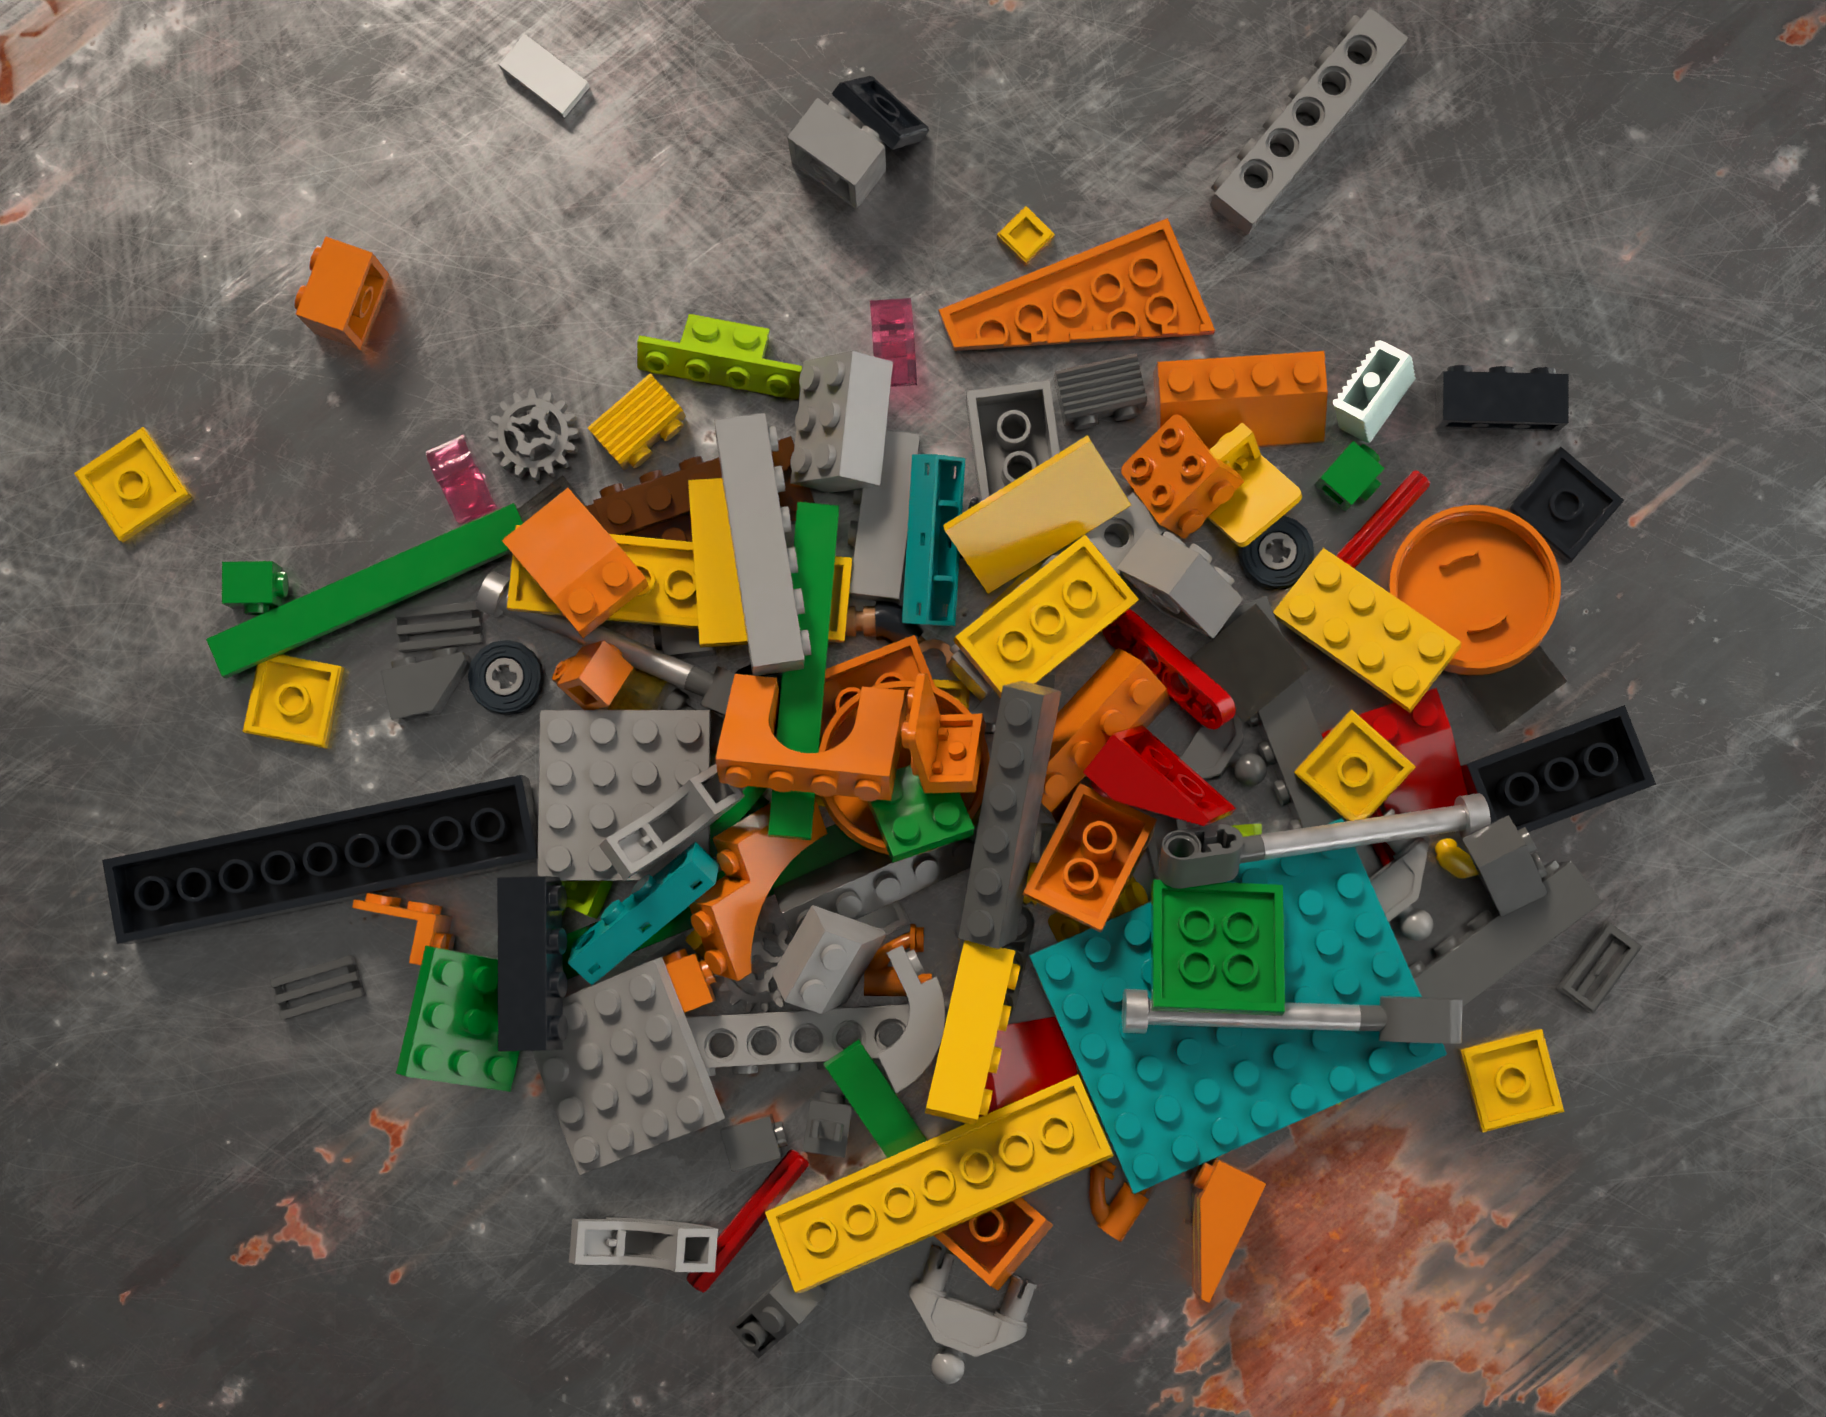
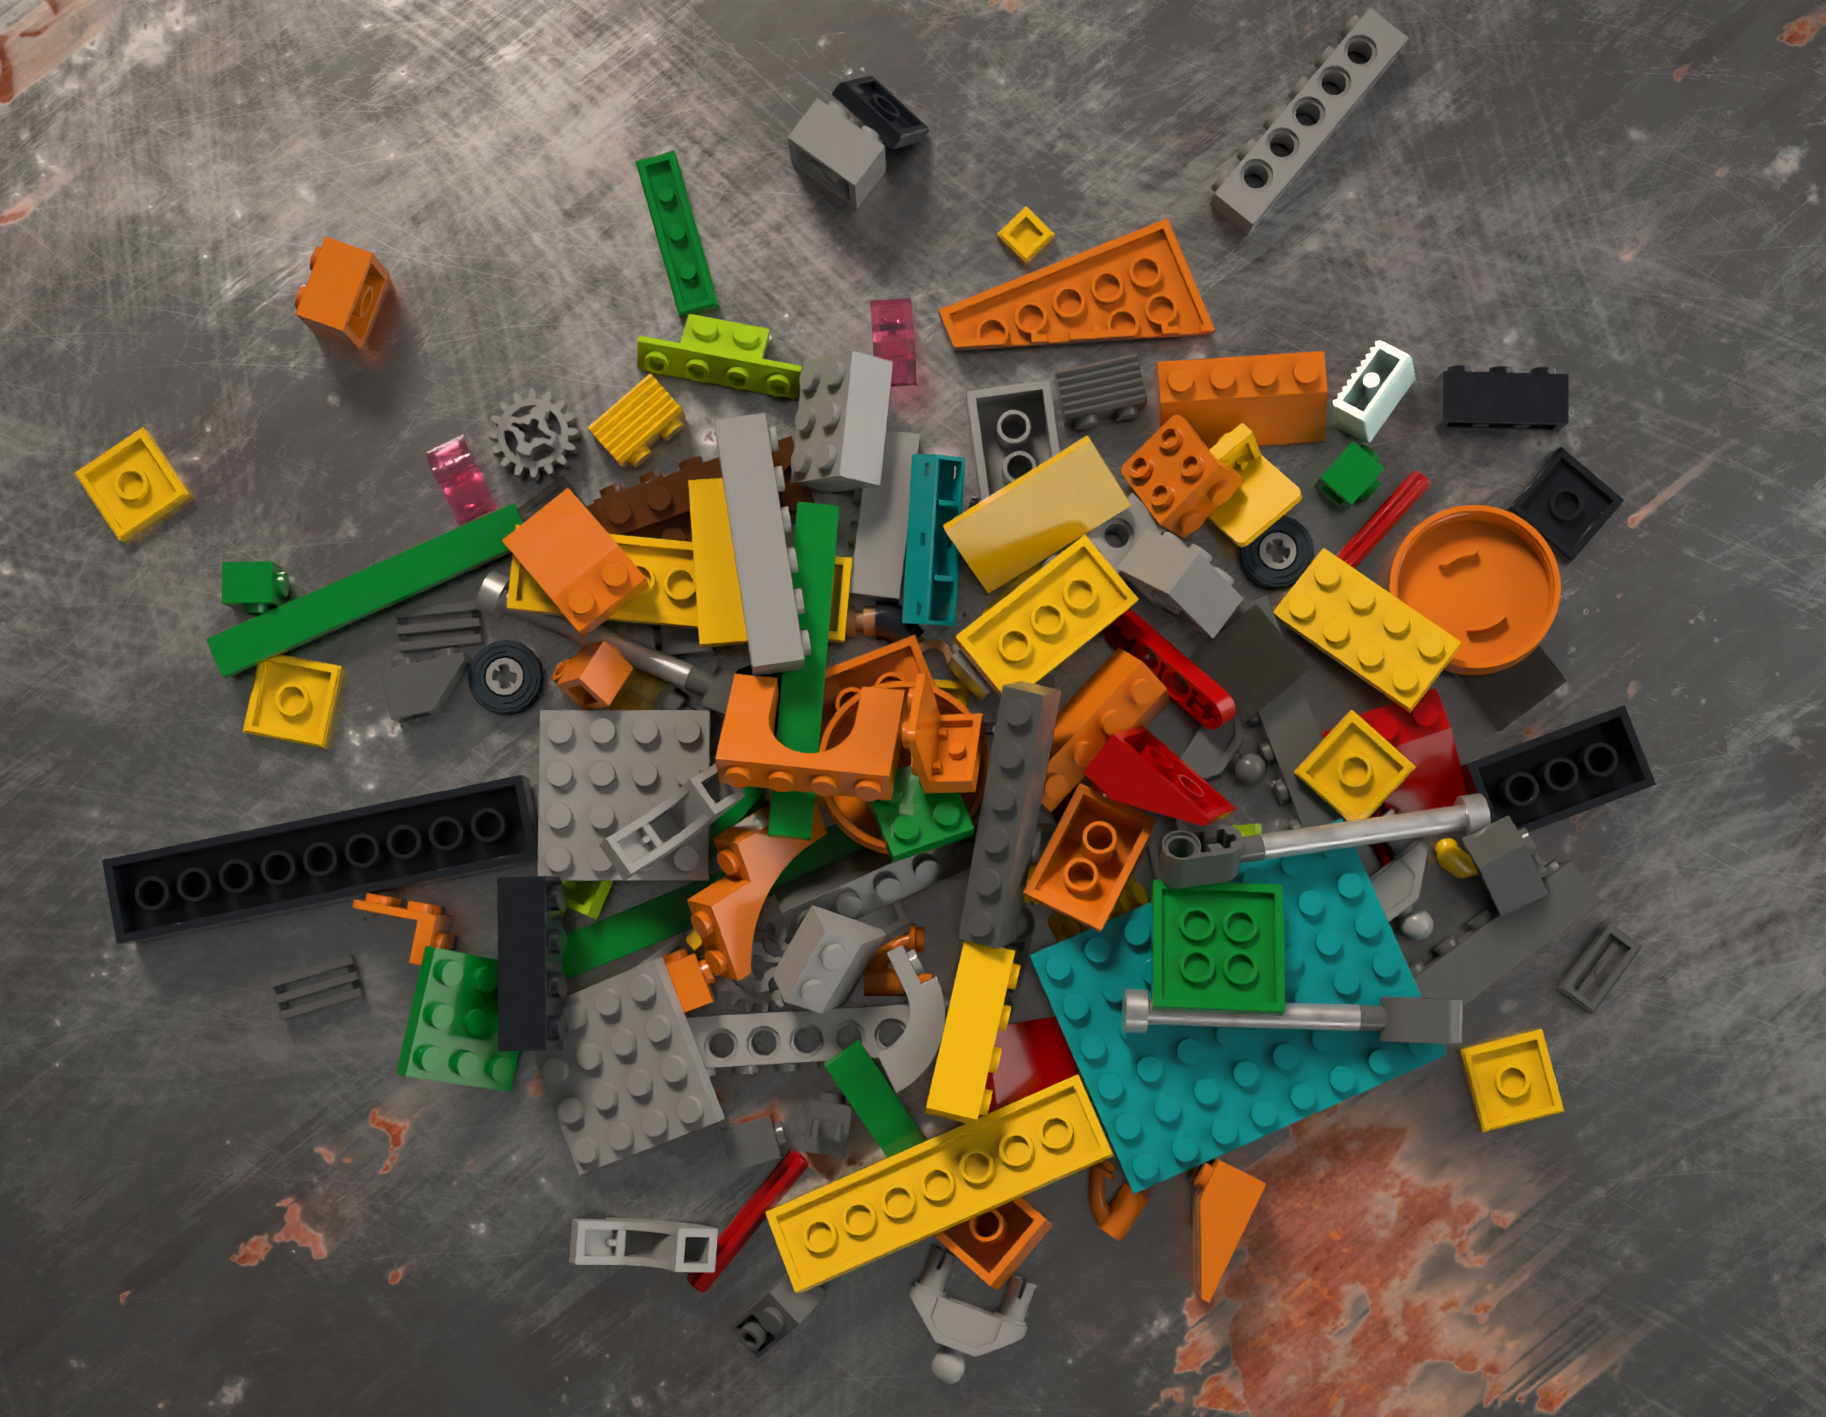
(544, 75): white tile -> none
(652, 902): teal piece -> none
(677, 234): none -> green tile

